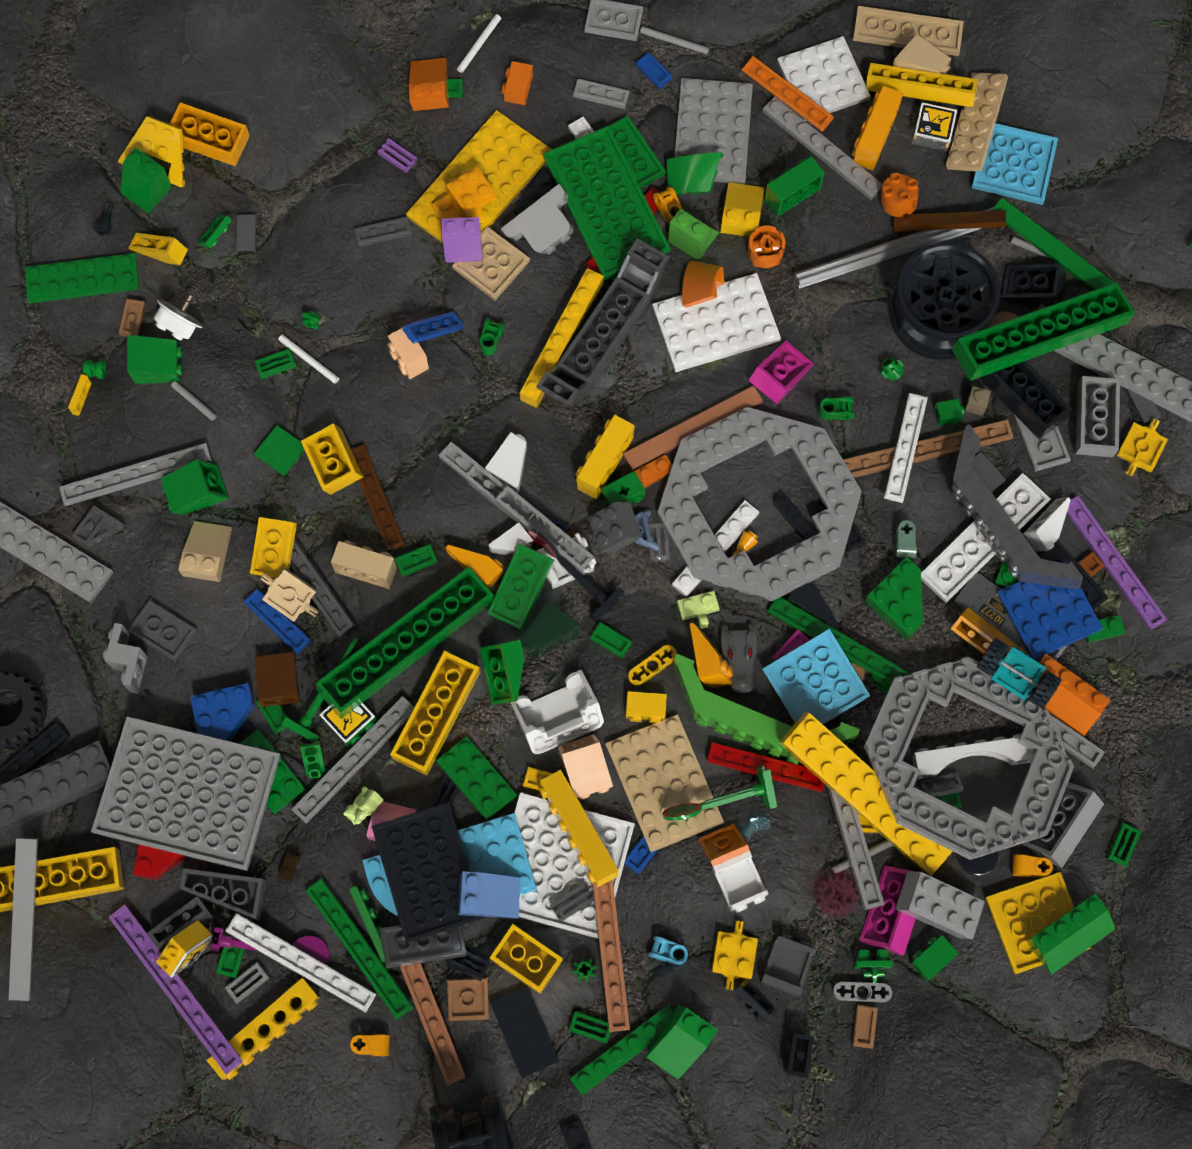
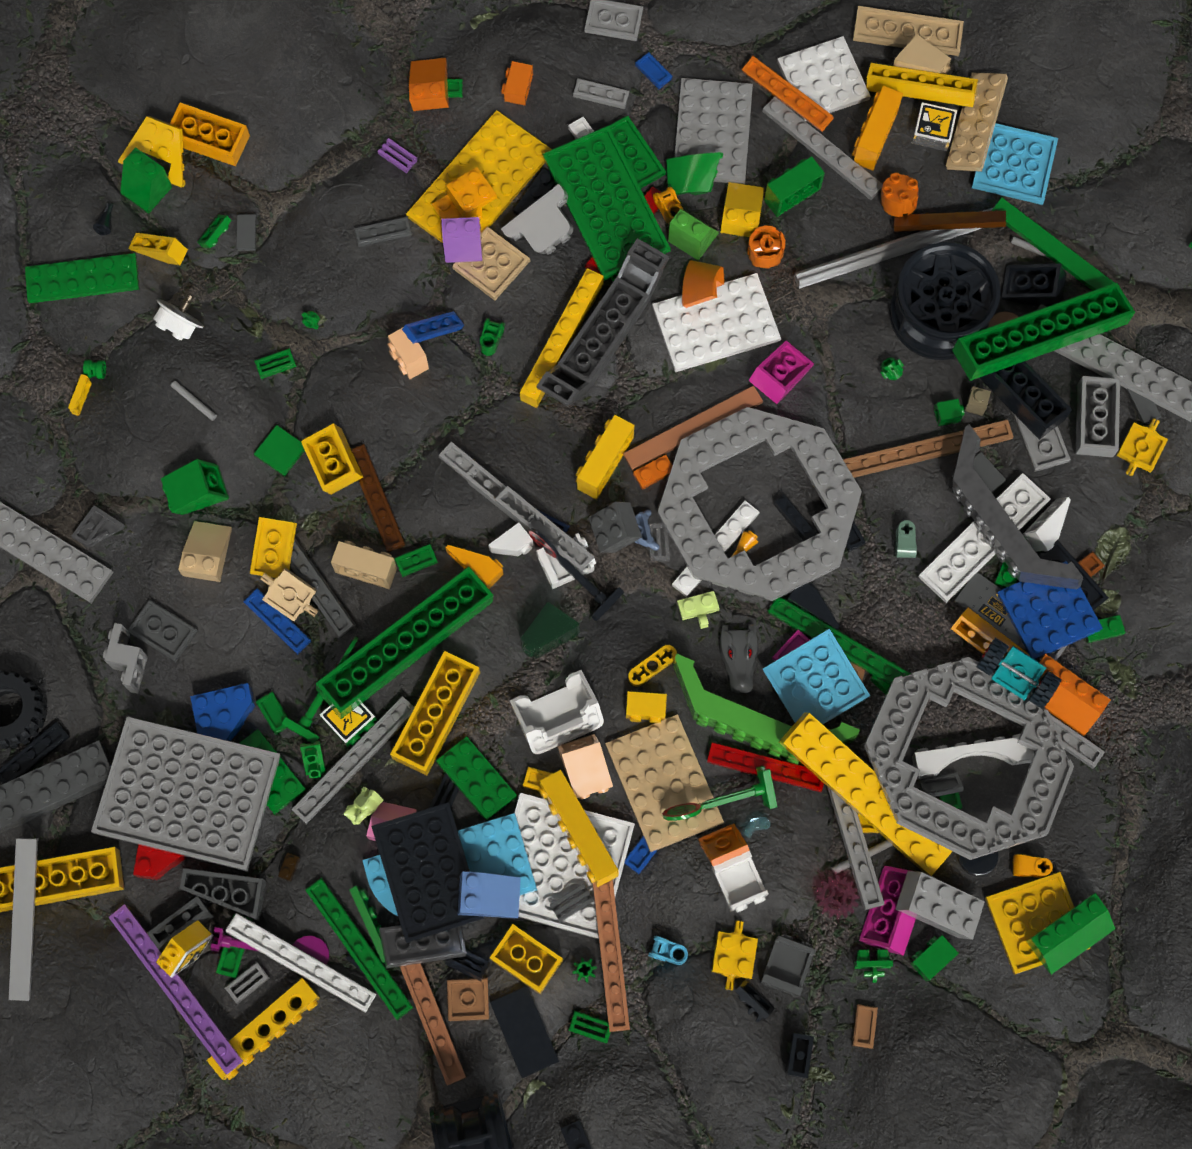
(132, 317): medium nougat plate -> none
(132, 475): light grey plate -> none
(153, 360): green slope -> none
(276, 679): reddish brown panel -> none
(309, 359): white piece -> none
(374, 1045): light orange piece -> none
(475, 48): white piece -> none
(503, 670): green slope -> none
(509, 461): white slope -> none
(520, 586): green plate -> none
(611, 640): green tile -> none
(621, 1052): green plate -> none
(628, 484): green brick -> none
(675, 40): light grey piece -> none
(681, 1041): green slope -> none
(711, 666): light orange slope -> none
(840, 409): green piece -> none
(877, 987): light grey beam -> none
(900, 599): green brick -> none
(905, 448): white tile -> none
(1072, 819): light grey slope -> none
(1115, 564): medium lavender tile -> none
(1117, 859): green tile -> none

